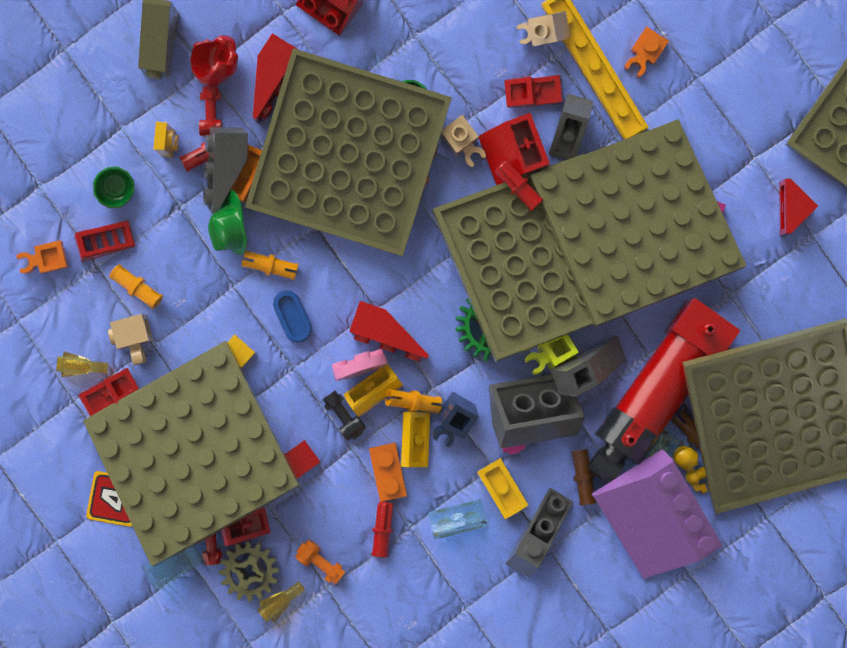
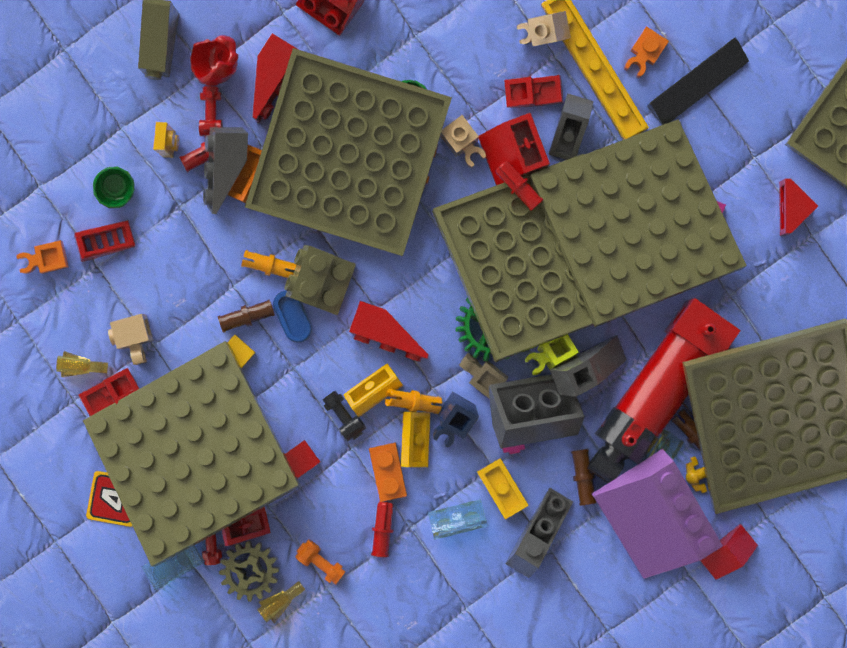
(136, 286): light orange pin -> none
(227, 226): green piece -> none
(246, 316): none -> reddish brown pin
(319, 279): none -> olive plate
(360, 365): bright pink tile -> none
(483, 374): none -> dark tan plate
(685, 457): yellow hinge -> none
(698, 82): none -> black slope
(733, 554): none -> red slope

